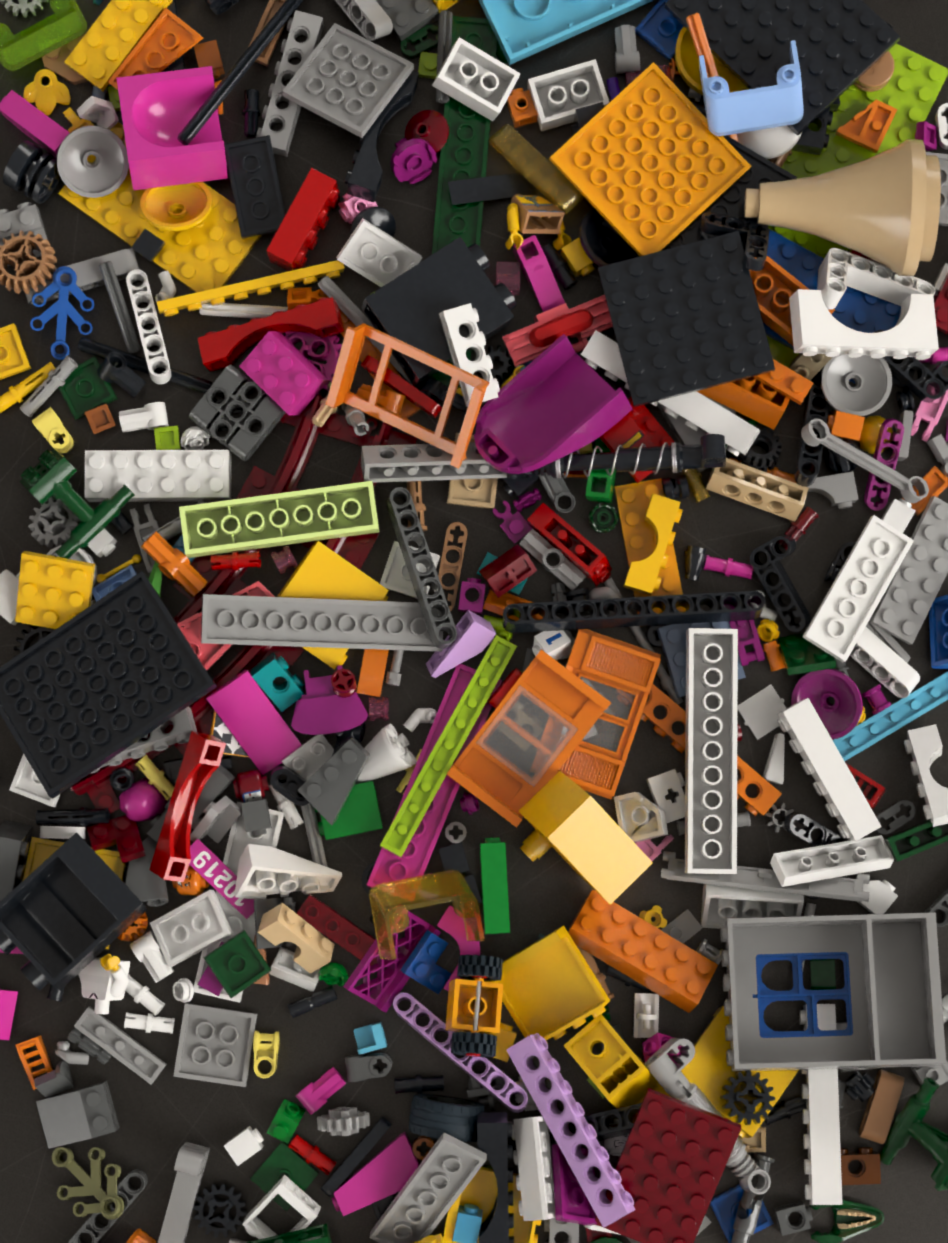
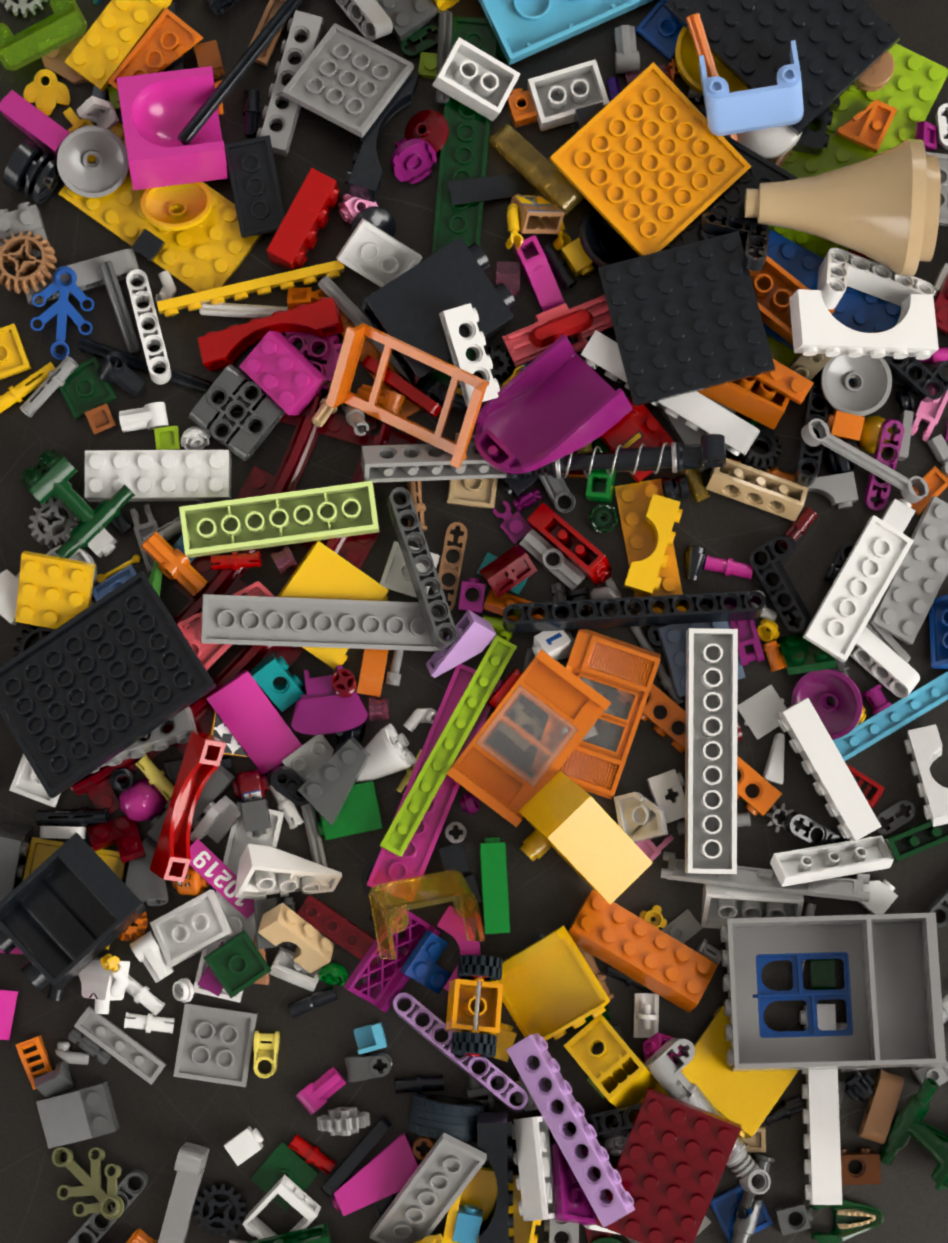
(52, 429): light yellow piece -> none
(286, 1121): green bracket -> none
(747, 1087): black gear -> none

